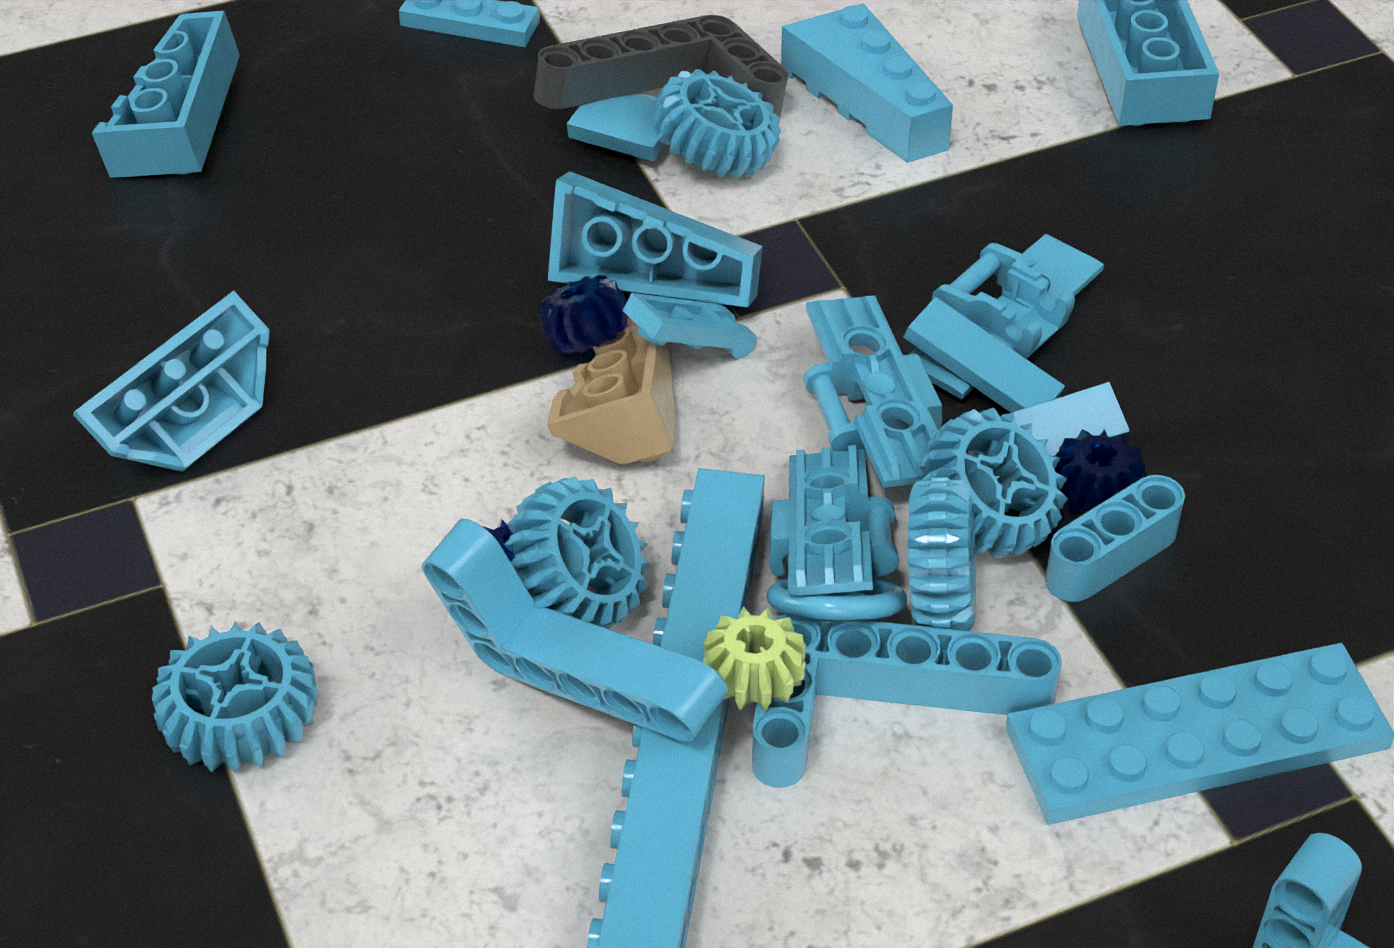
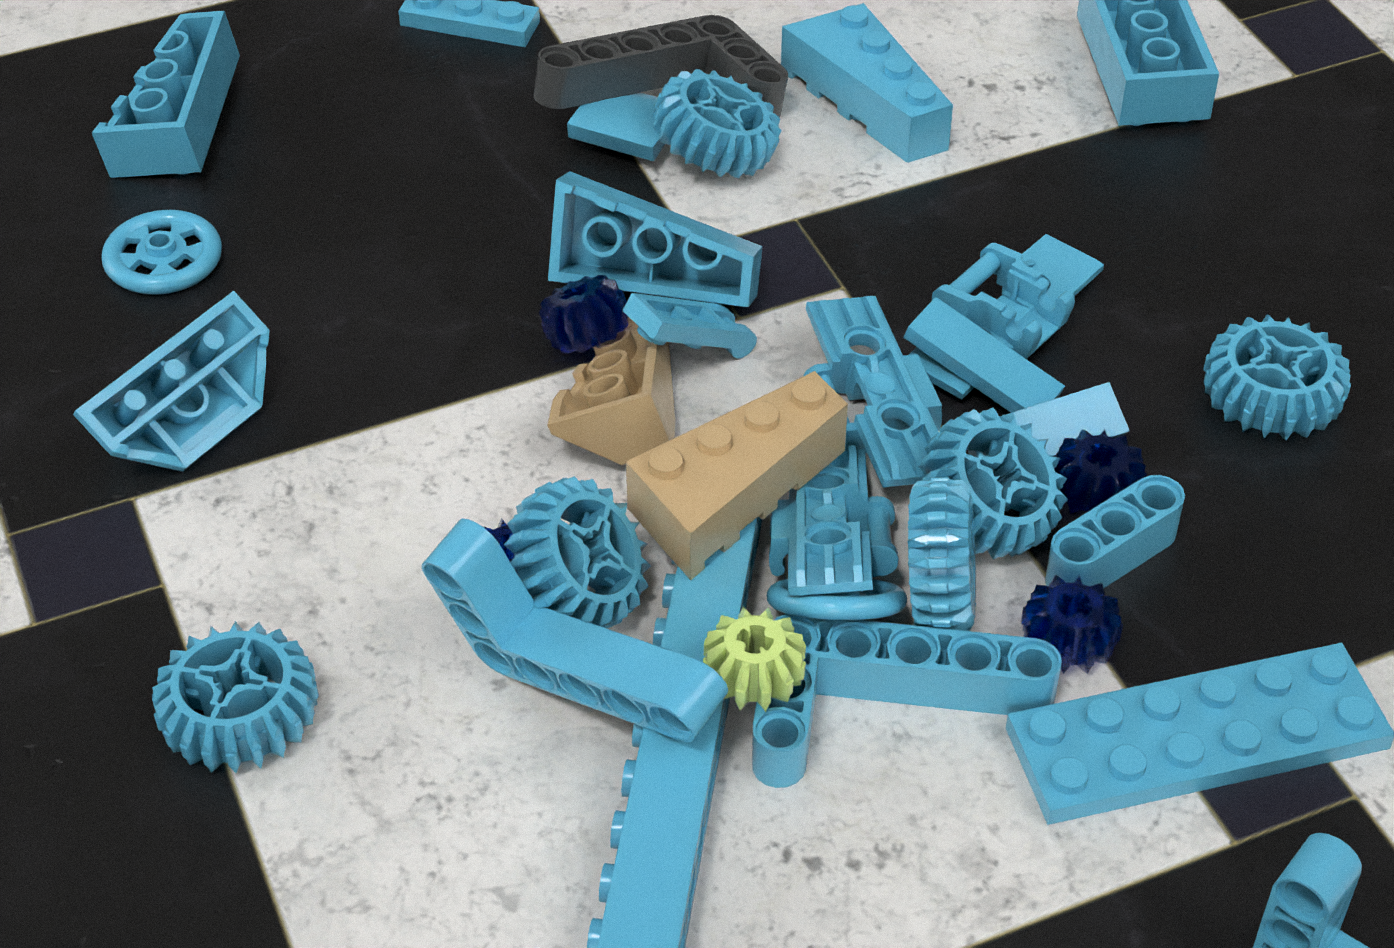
(161, 252): none -> medium azure plate
(729, 471): none -> tan wedge
(1074, 620): none -> clear blue gear
(1277, 377): none -> medium azure gear

